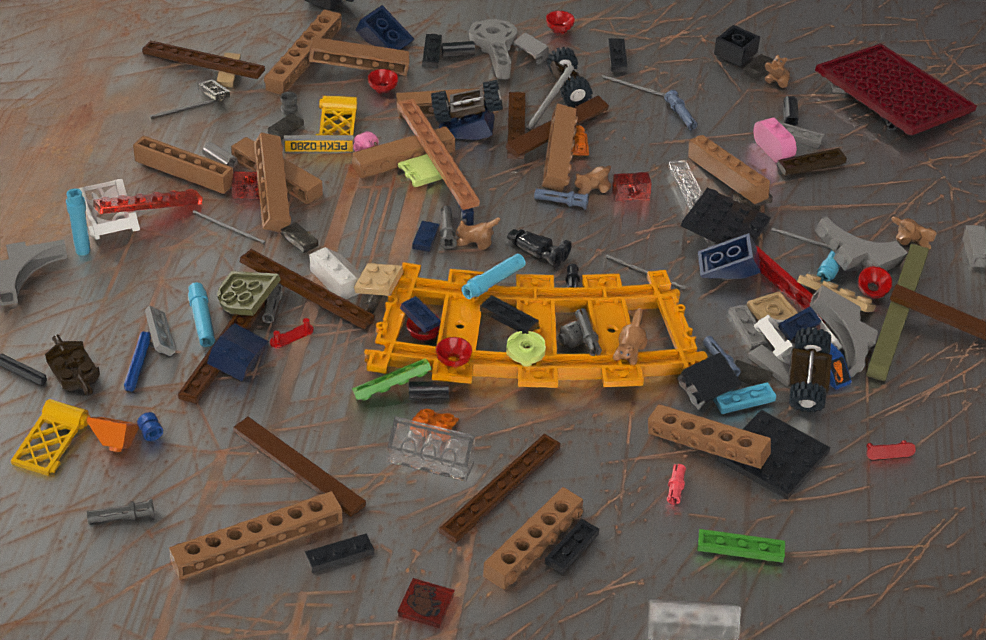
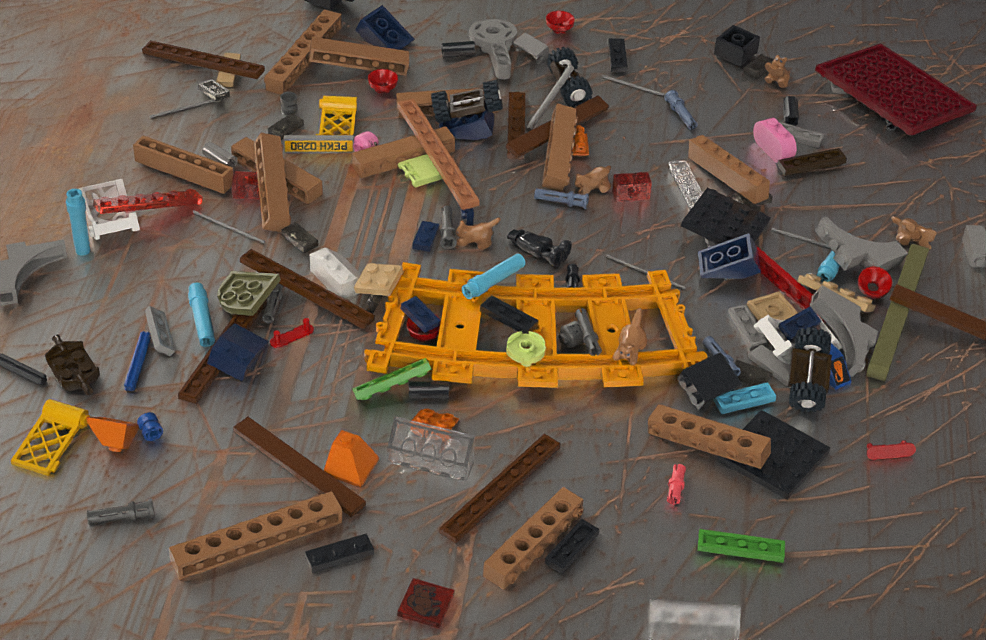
(350, 459): none -> orange slope
(432, 50): black plate -> none
(454, 347): red piece -> none

